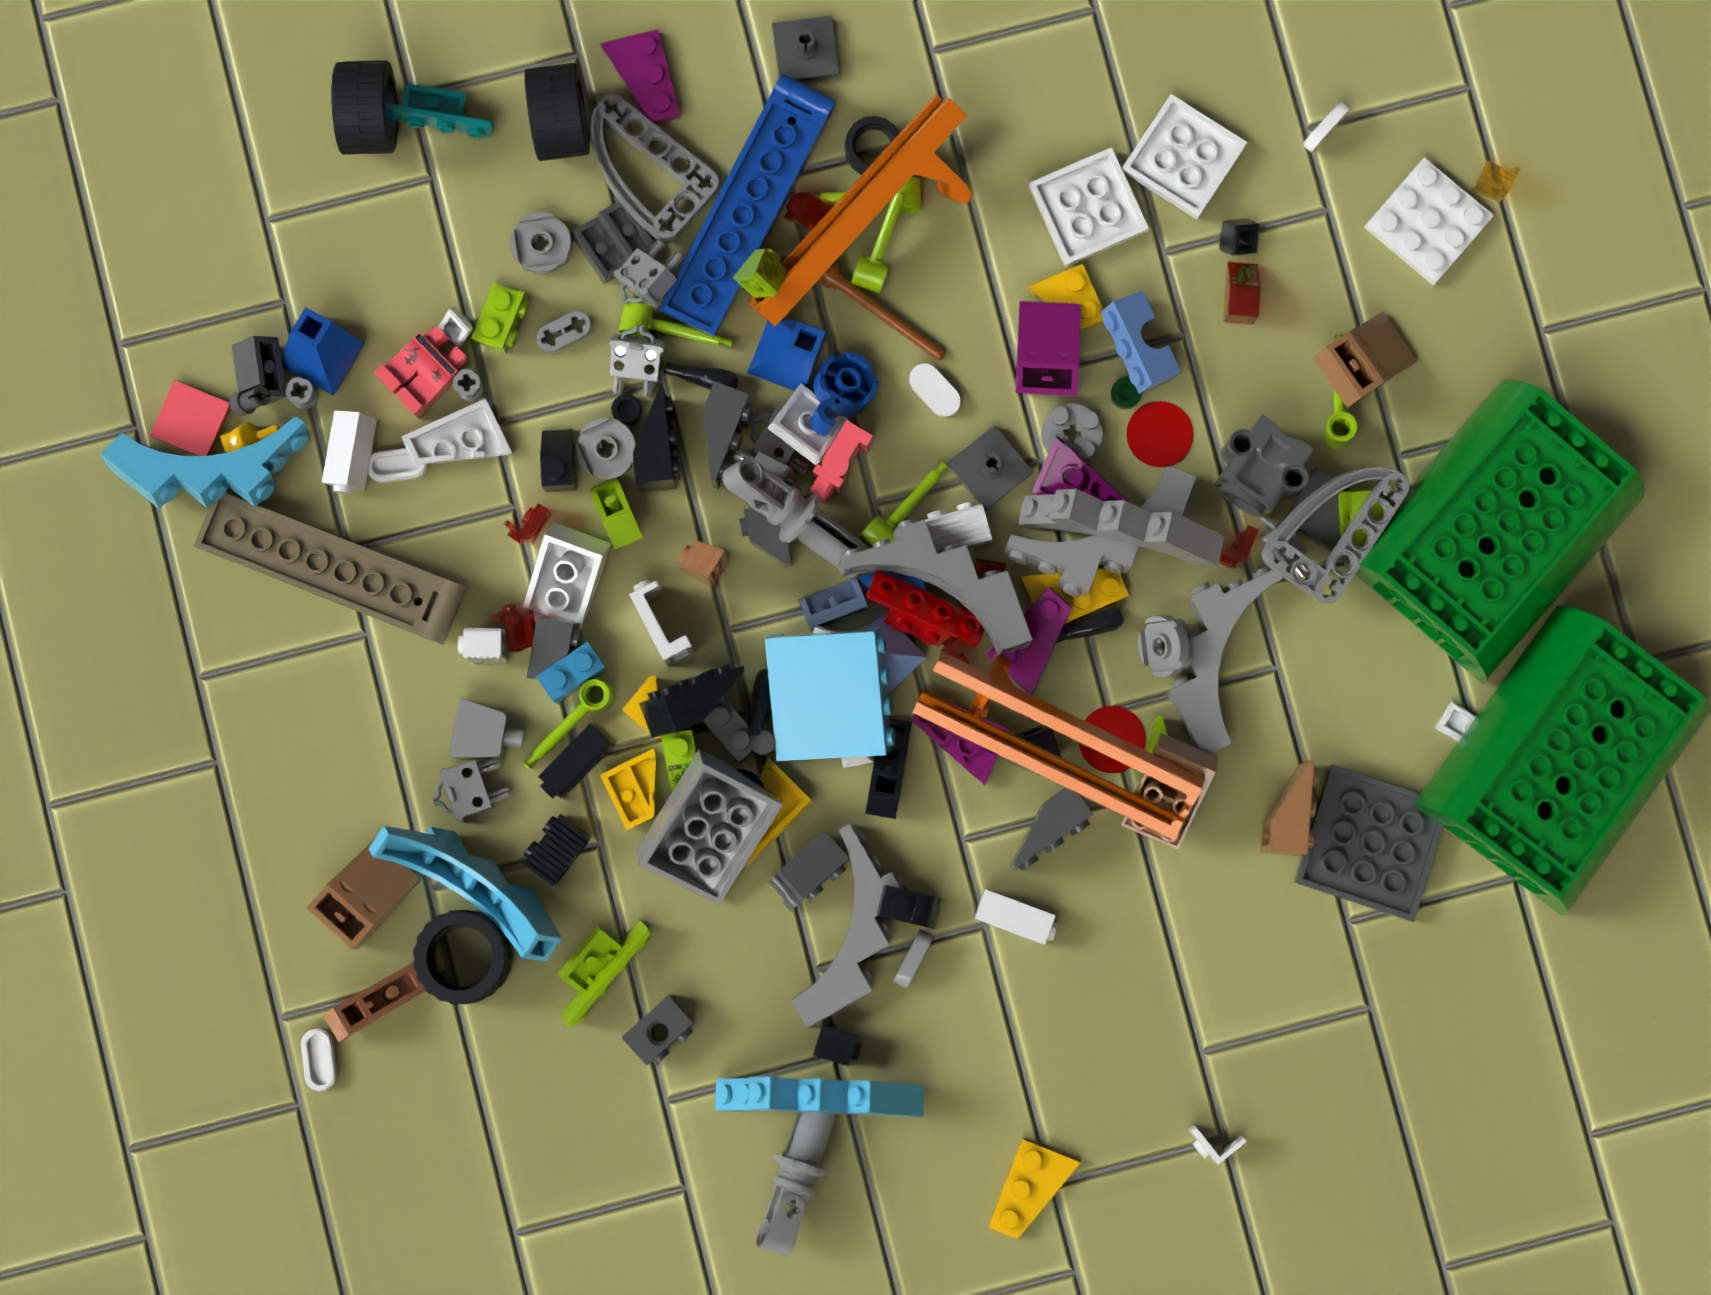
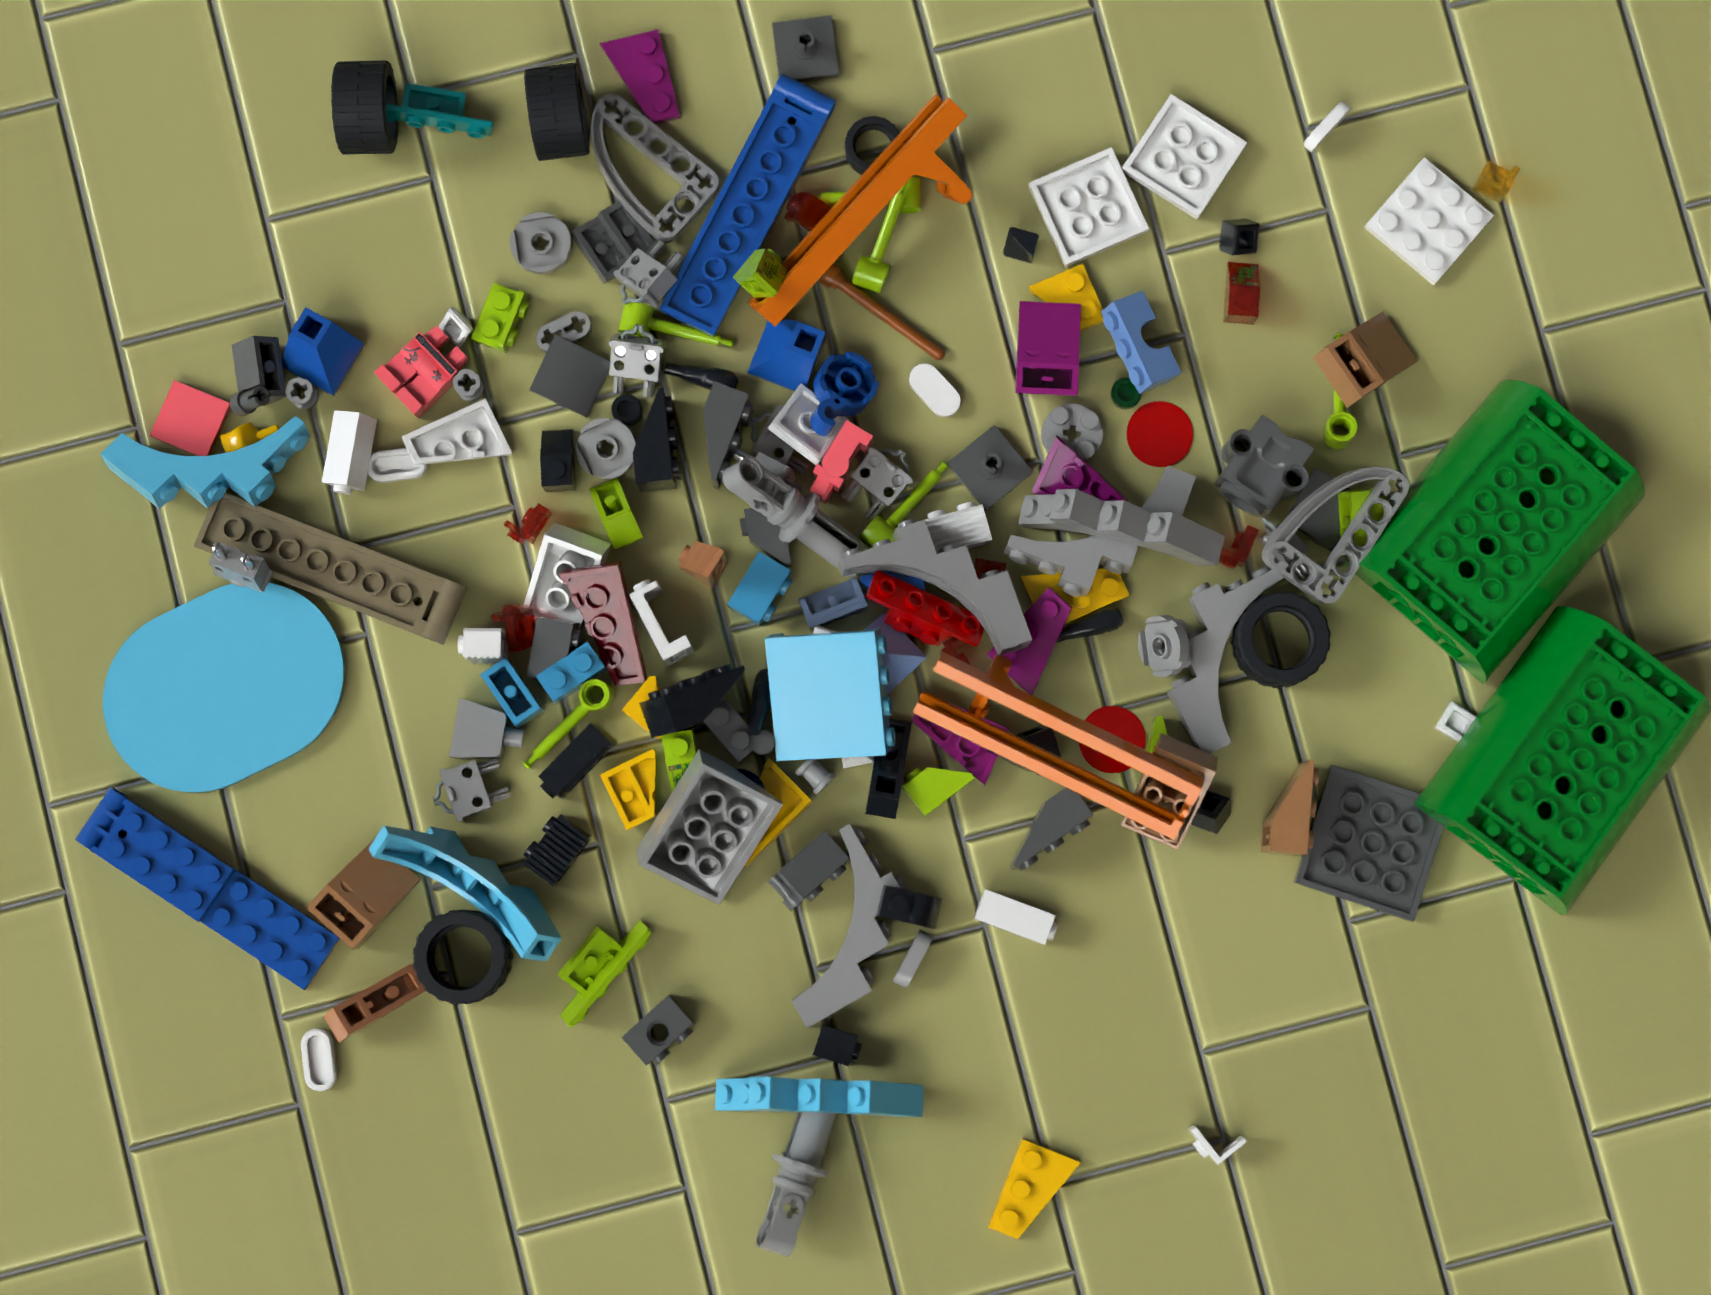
(207, 888): none -> blue hinge
(223, 687): none -> medium azure tile
(240, 567): none -> light grey piece
(512, 692): none -> dark azure brick
(570, 376): none -> dark grey slope
(606, 608): none -> wing
(760, 588): none -> dark azure brick
(815, 775): none -> light grey bush
(882, 476): none -> light grey piece
(934, 786): none -> lime slope
(1020, 244): none -> black slope
(1212, 812): none -> black slope
(1311, 618): none -> black tyre

